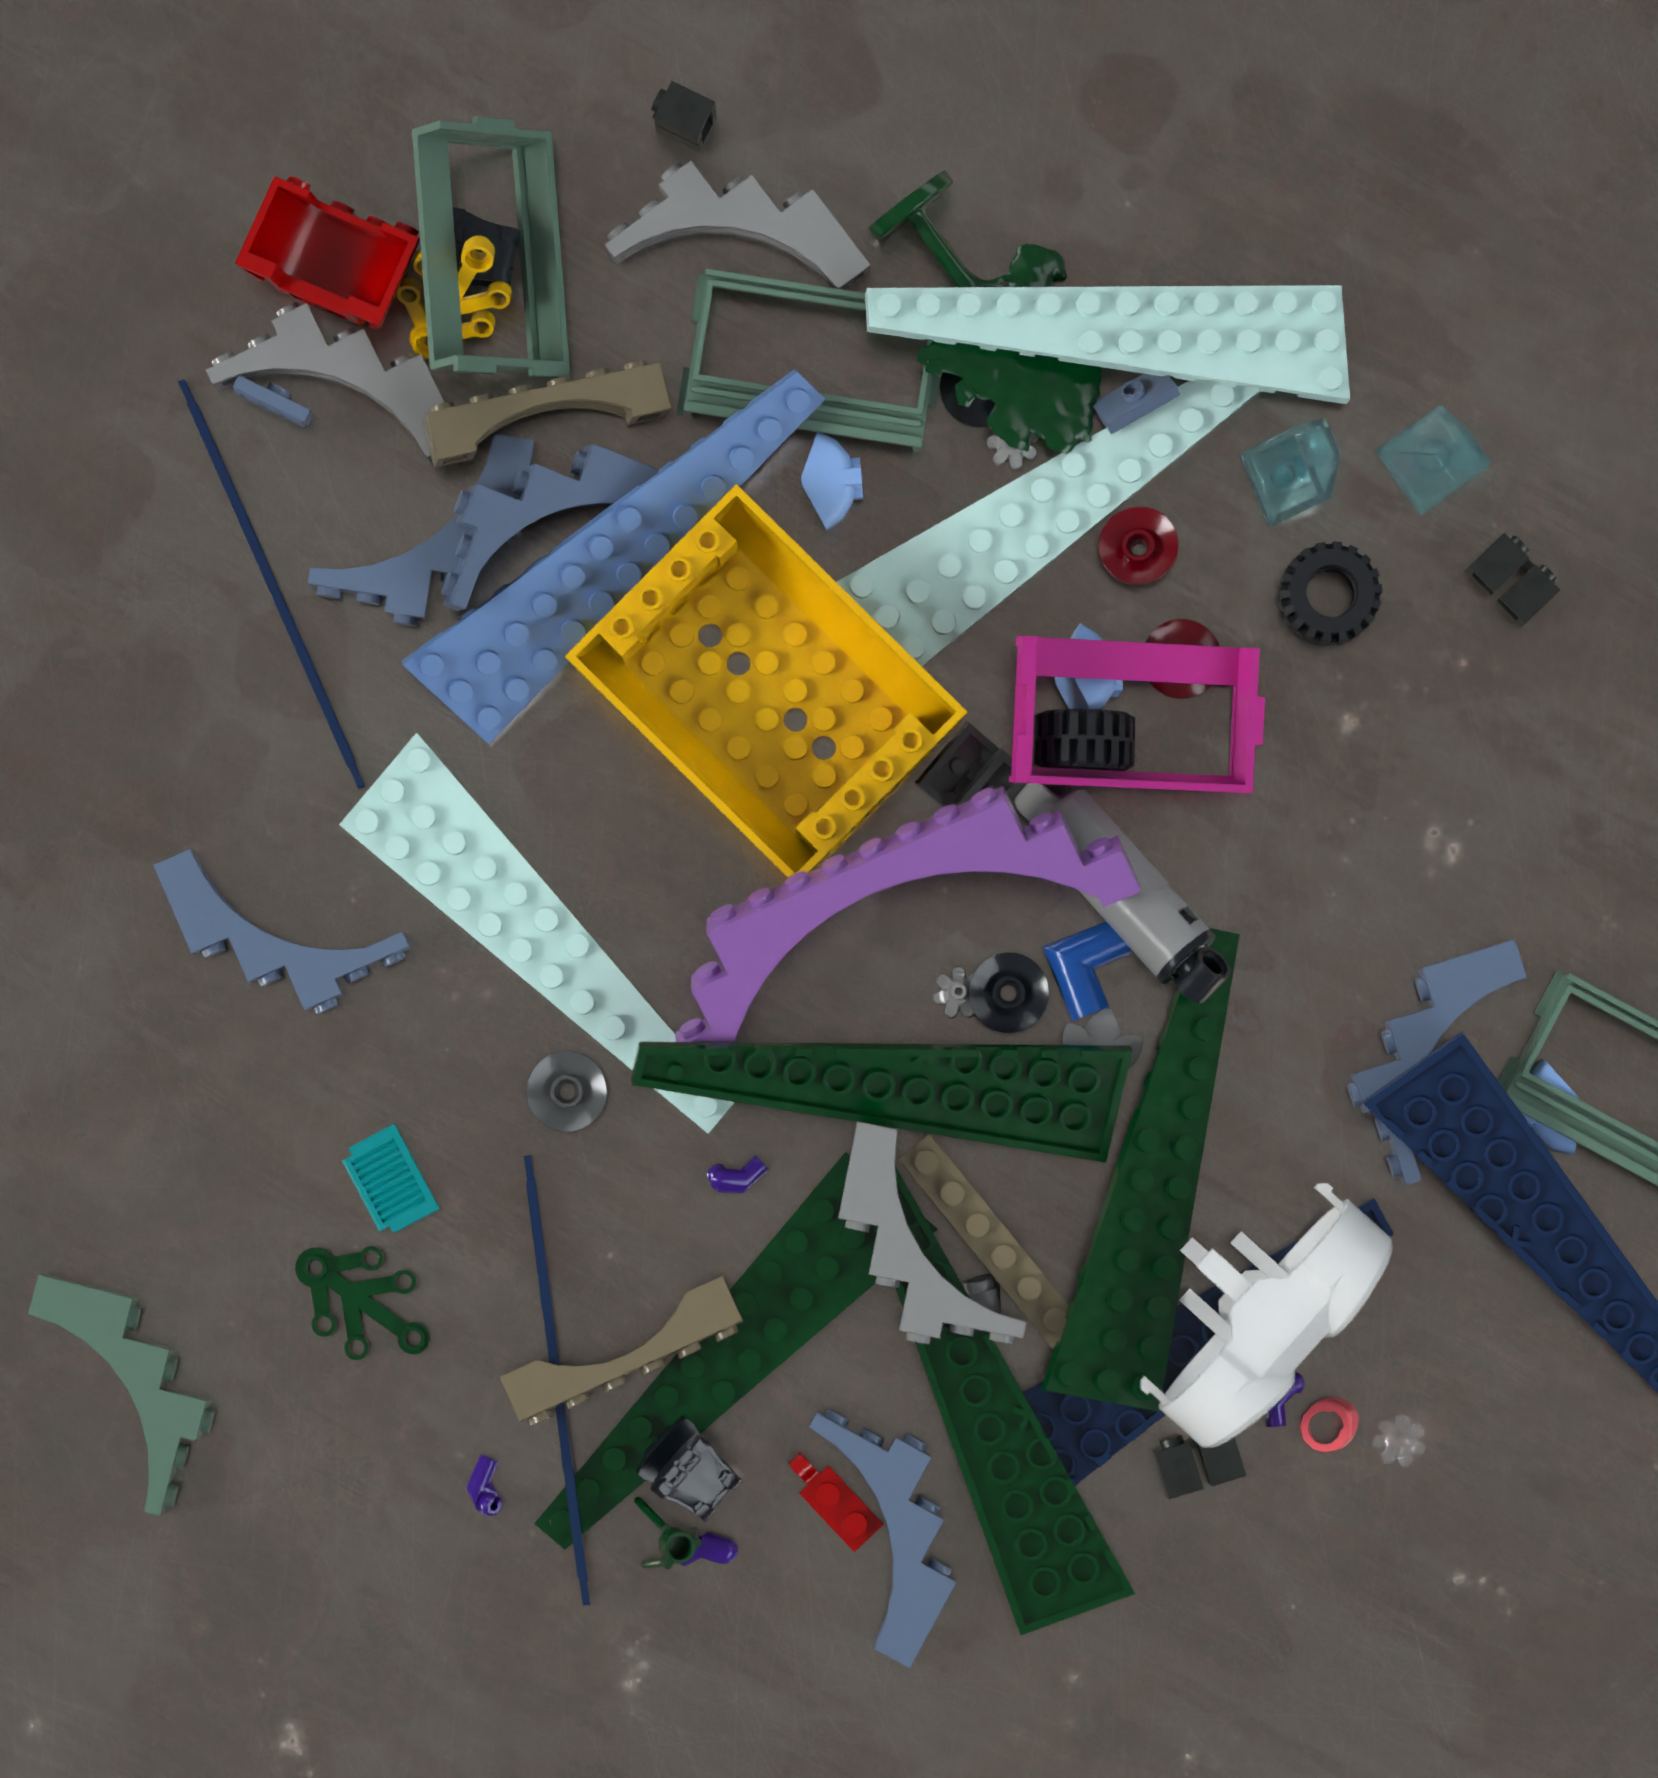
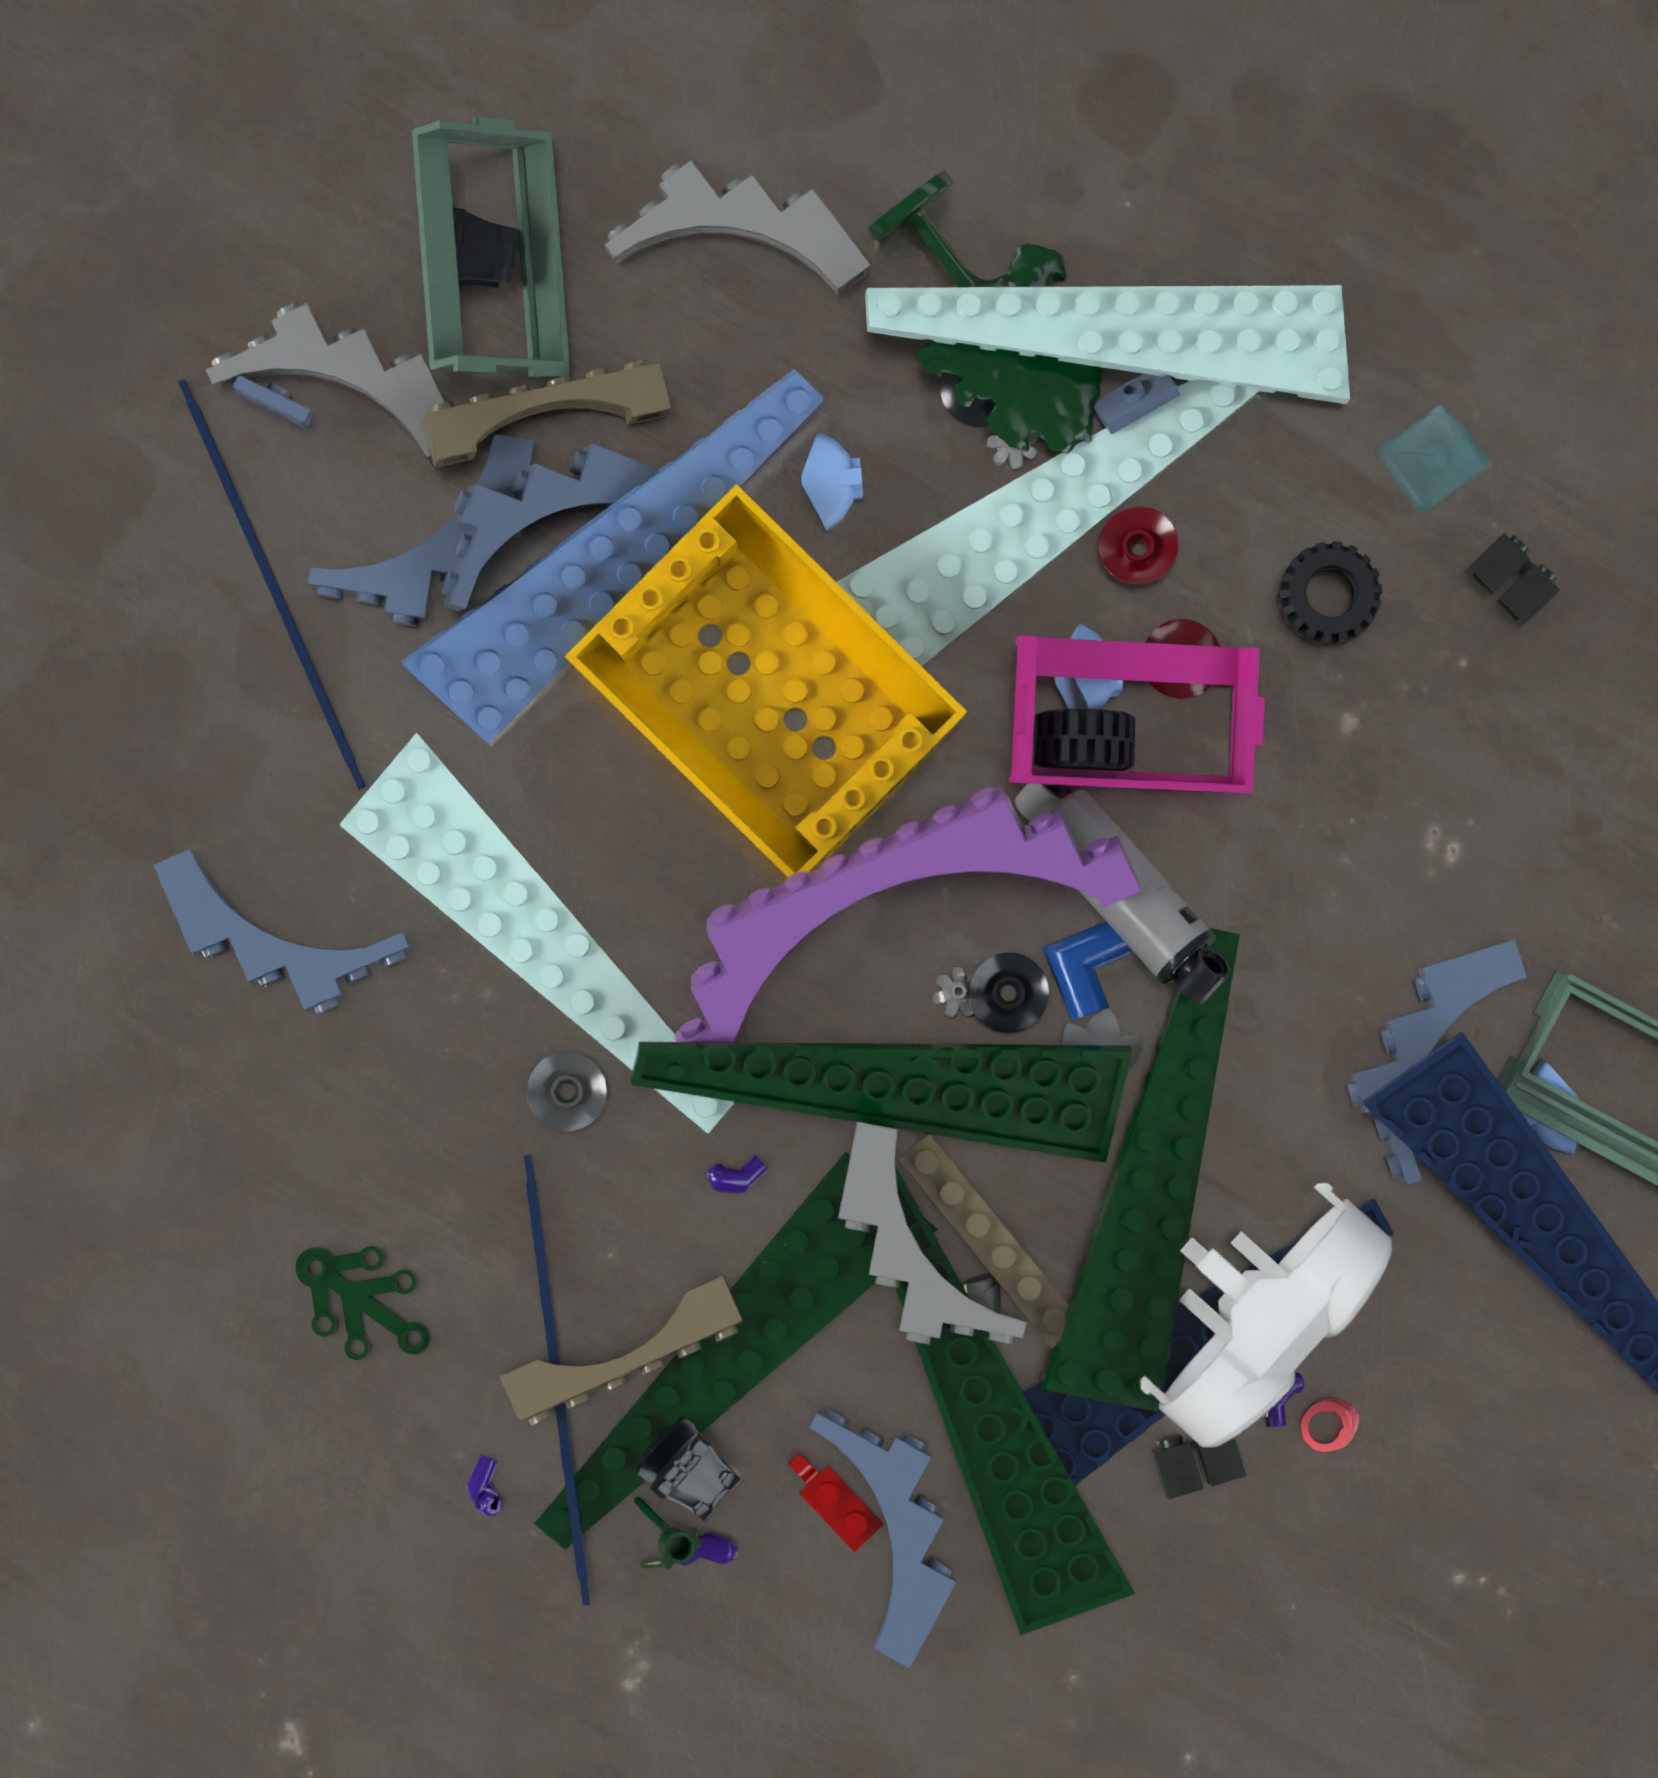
(166, 1415): sand green arch -> none
(327, 253): red cylinder -> none
(389, 1180): teal window -> none
(472, 263): yellow plant -> none
(684, 116): pearl dark grey piece -> none
(836, 413): sand green piece -> none
(966, 767): dark grey slope -> none
(1293, 470): clear light blue slope -> none
(1391, 1444): clear plant -> none

